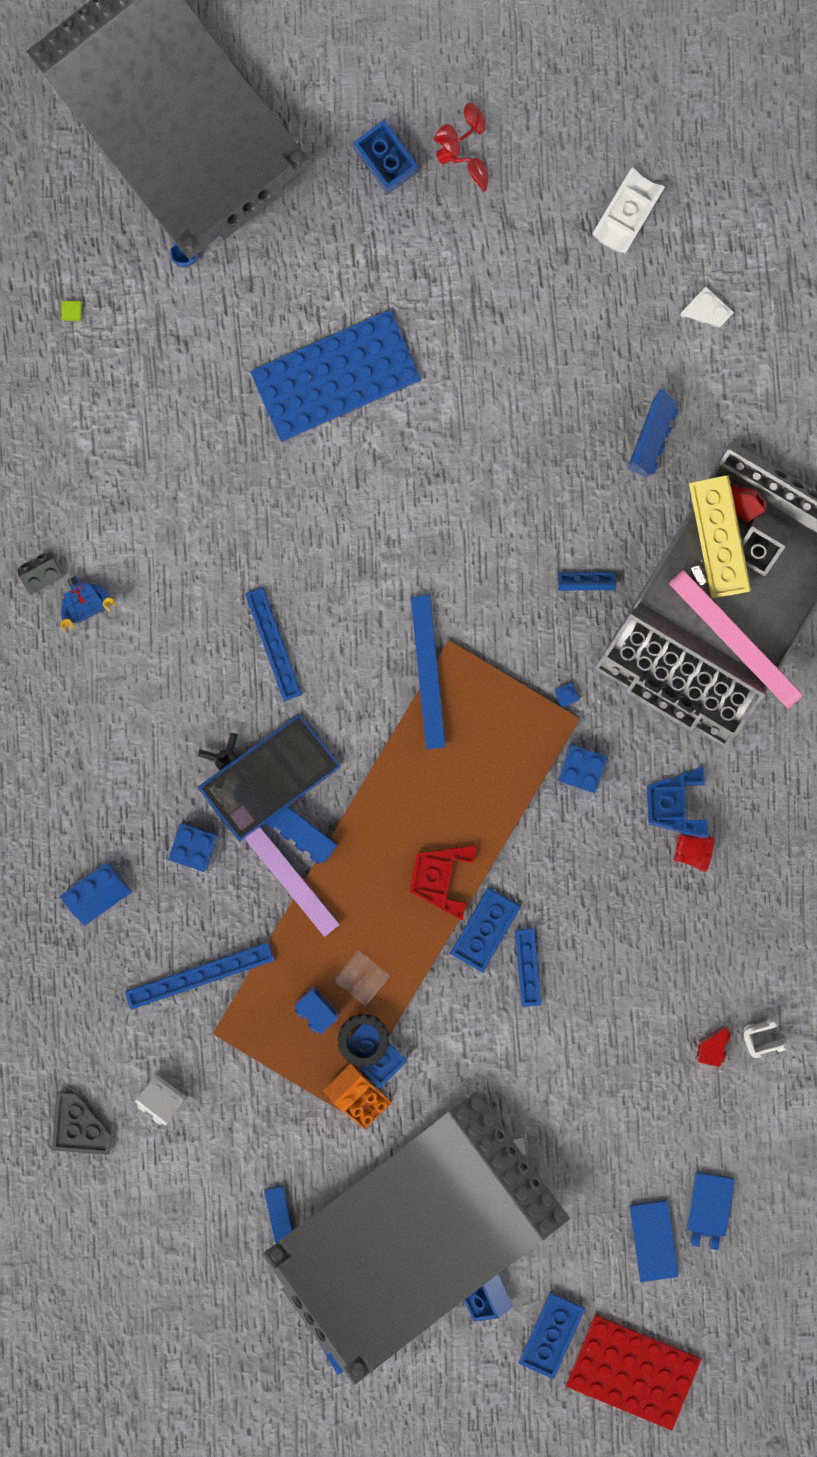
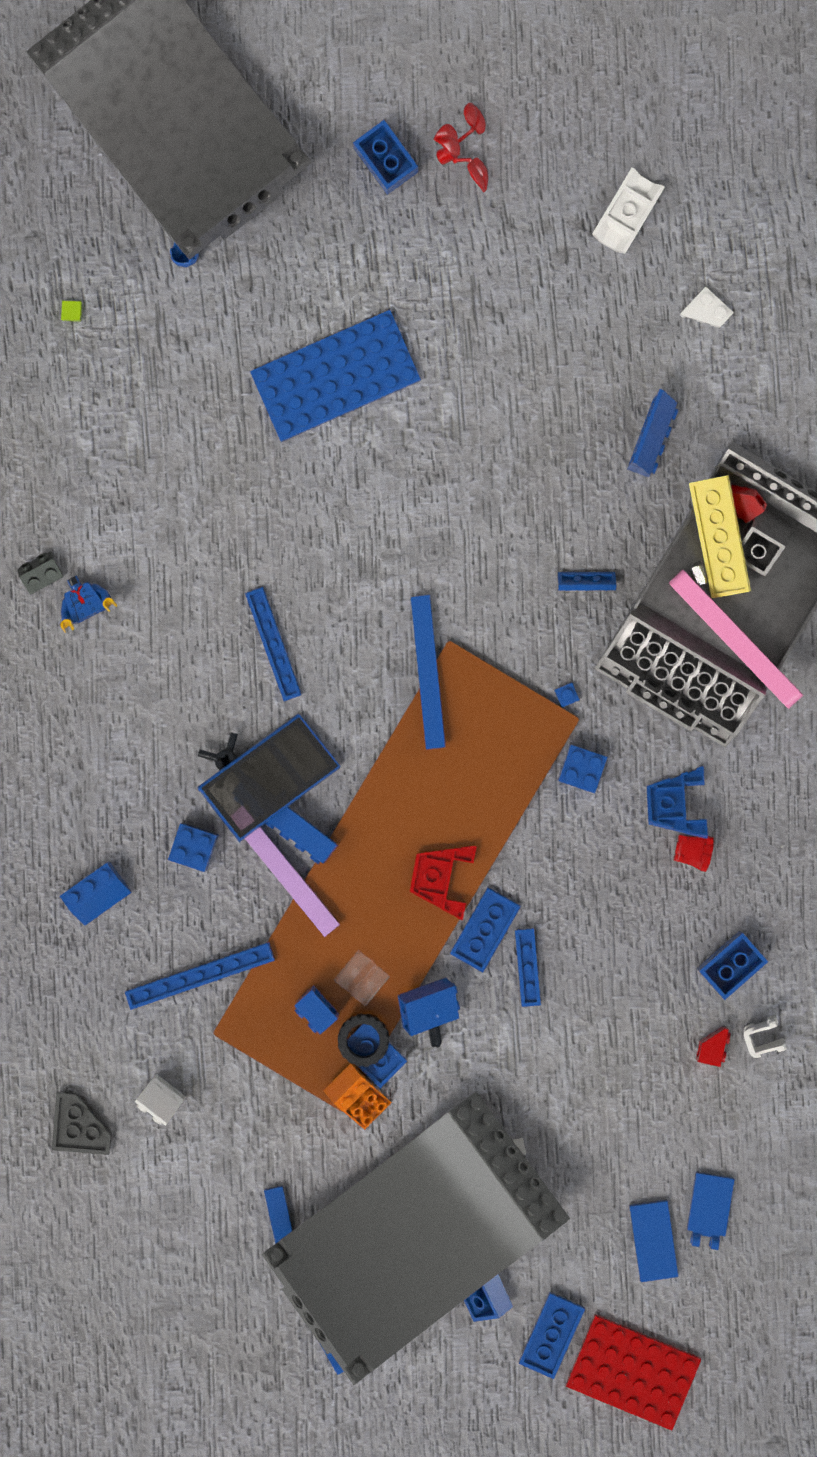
(429, 1008): none -> blue piece
(732, 965): none -> blue brick

